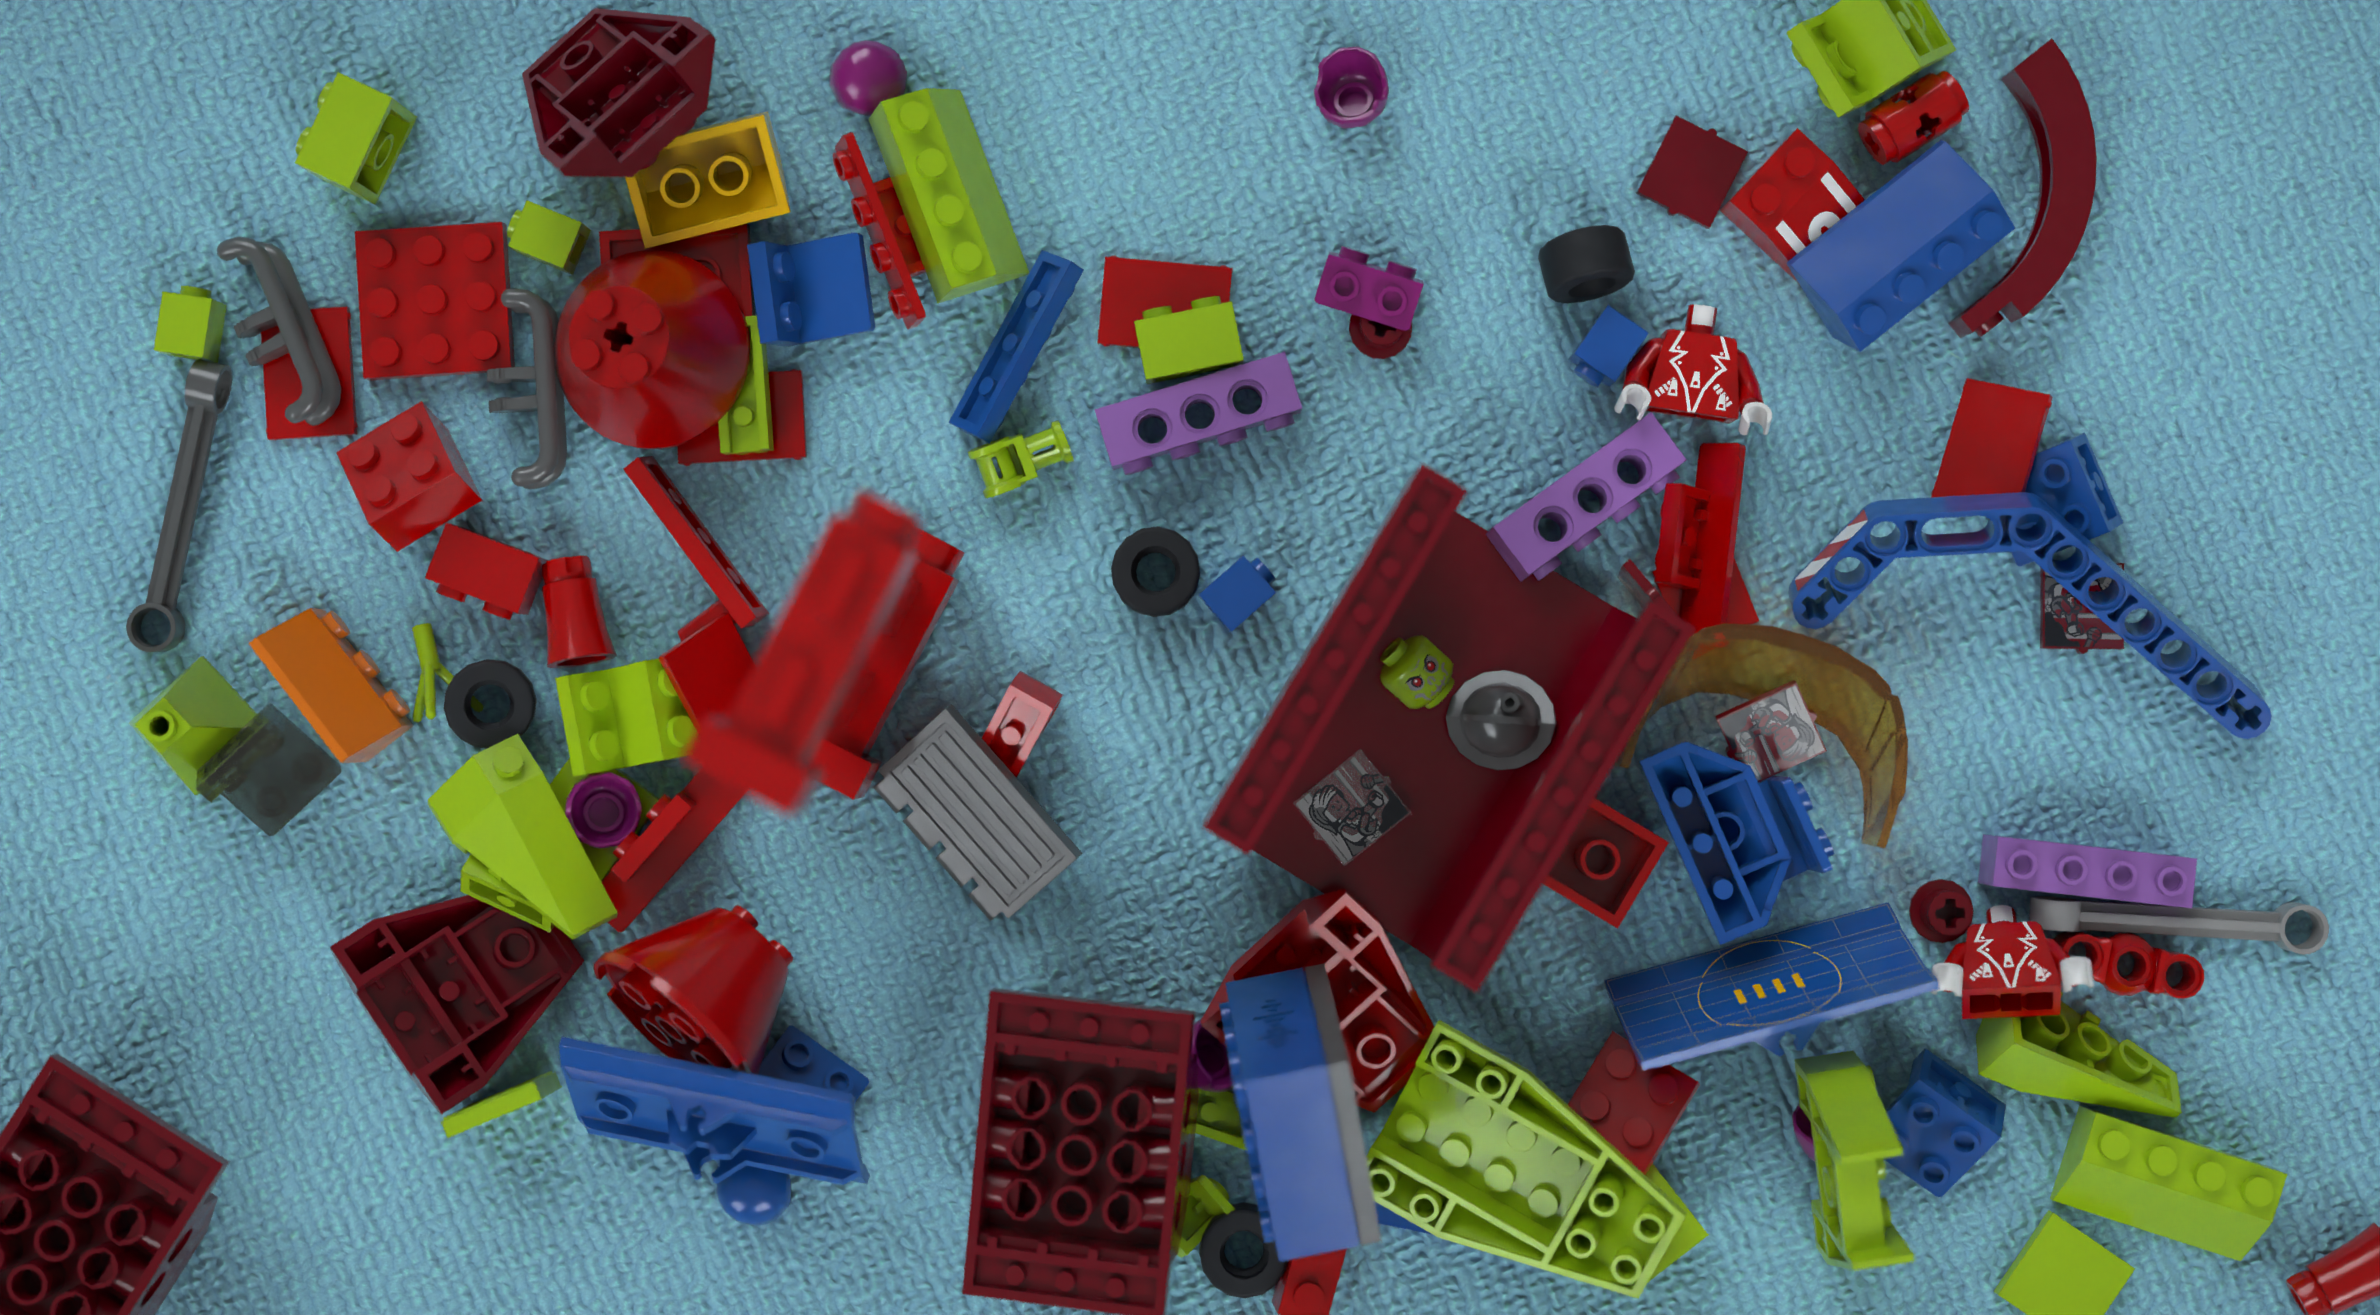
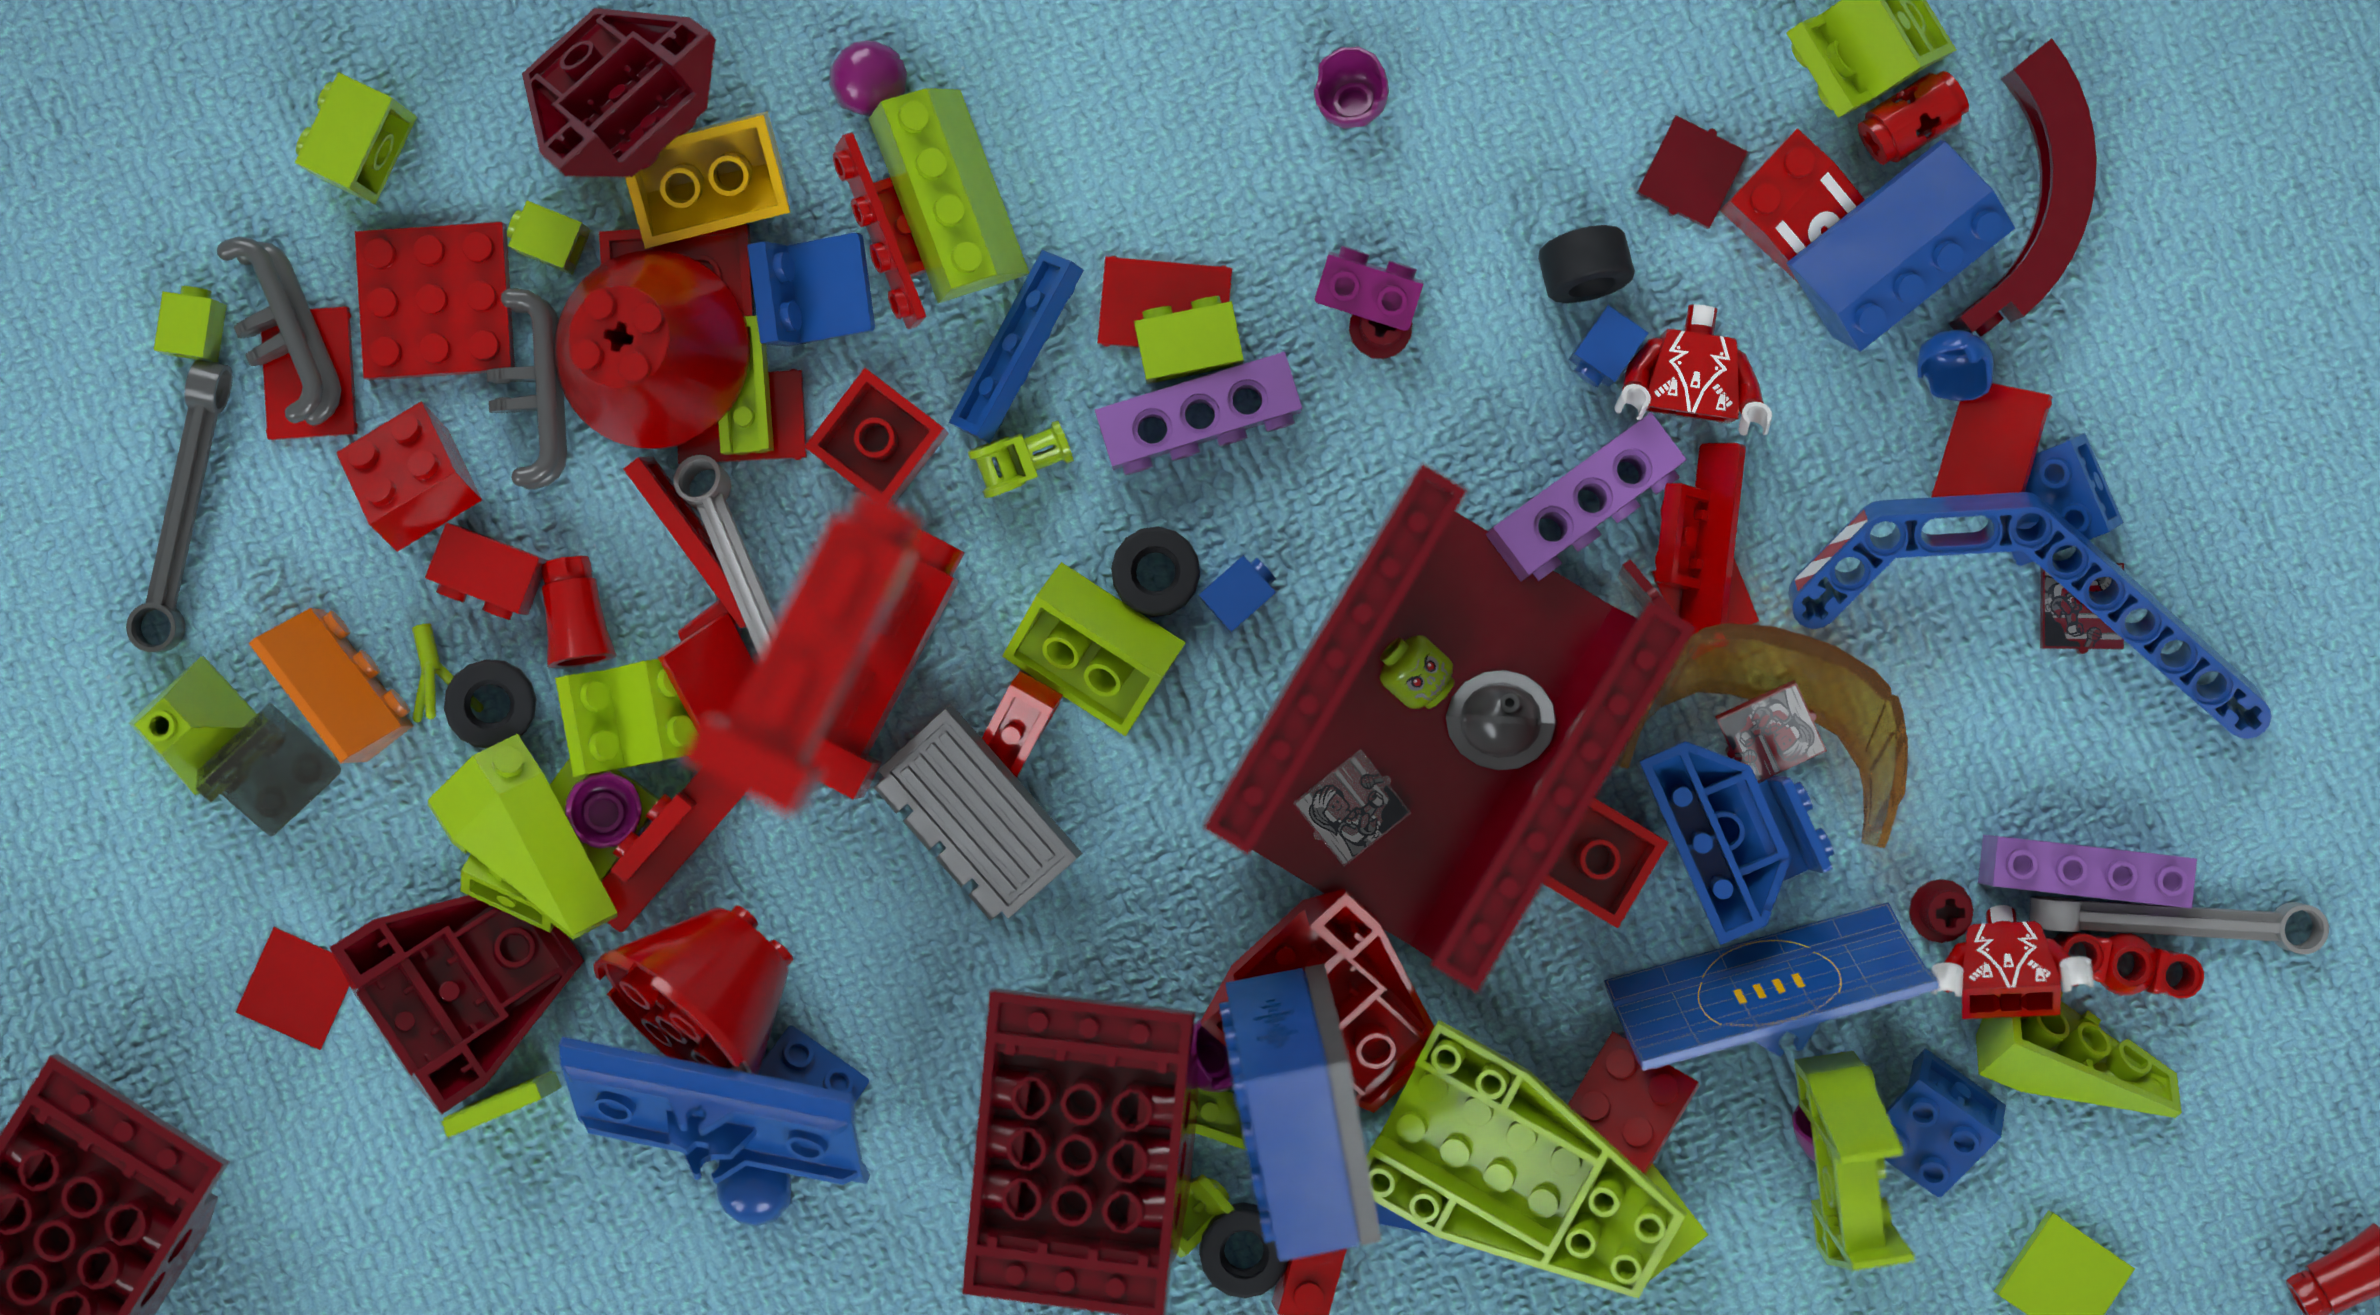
(295, 989): none -> red sticker
(728, 545): none -> light grey piece
(876, 438): none -> red brick
(1093, 648): none -> lime slope
(1956, 365): none -> blue hair
(2166, 1184): lime slope -> none

